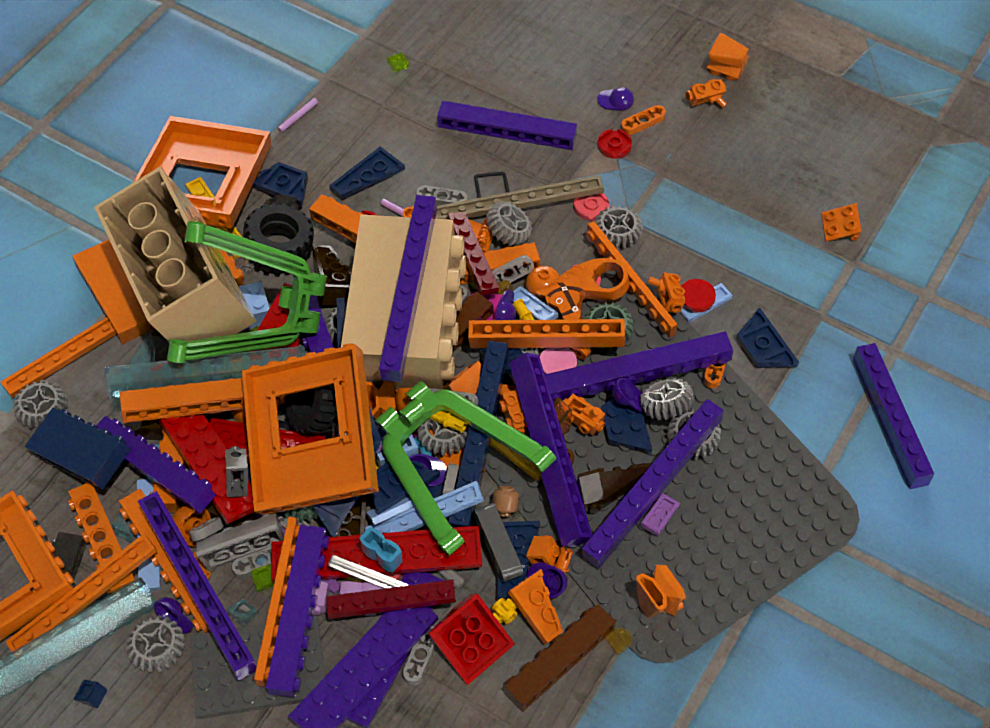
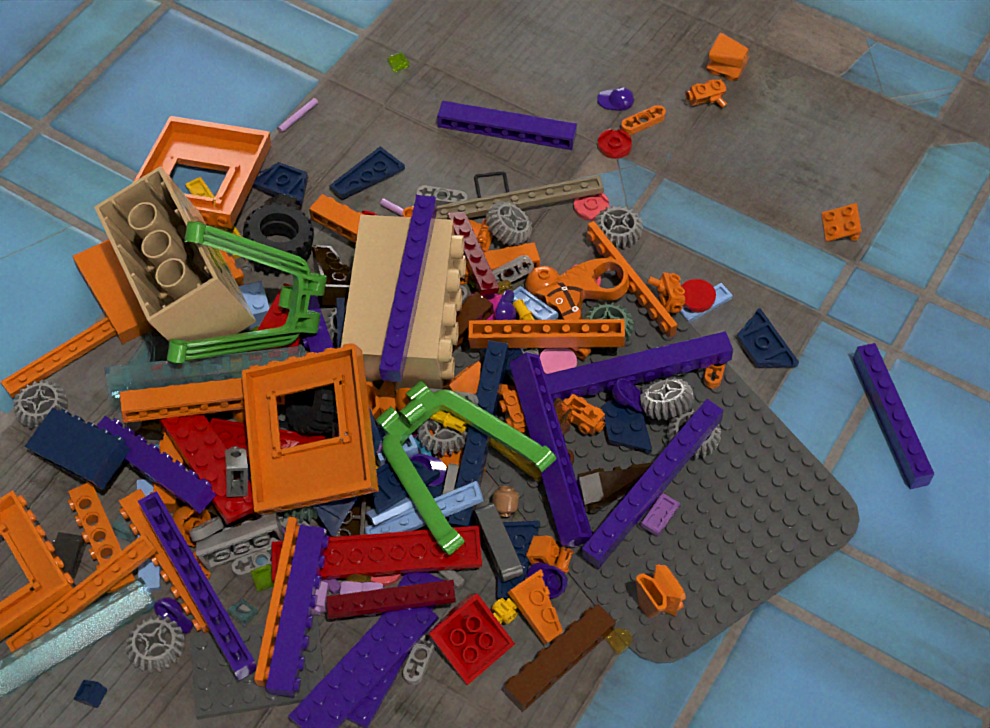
(364, 573): axle -> none
(380, 549): dark azure brick -> none

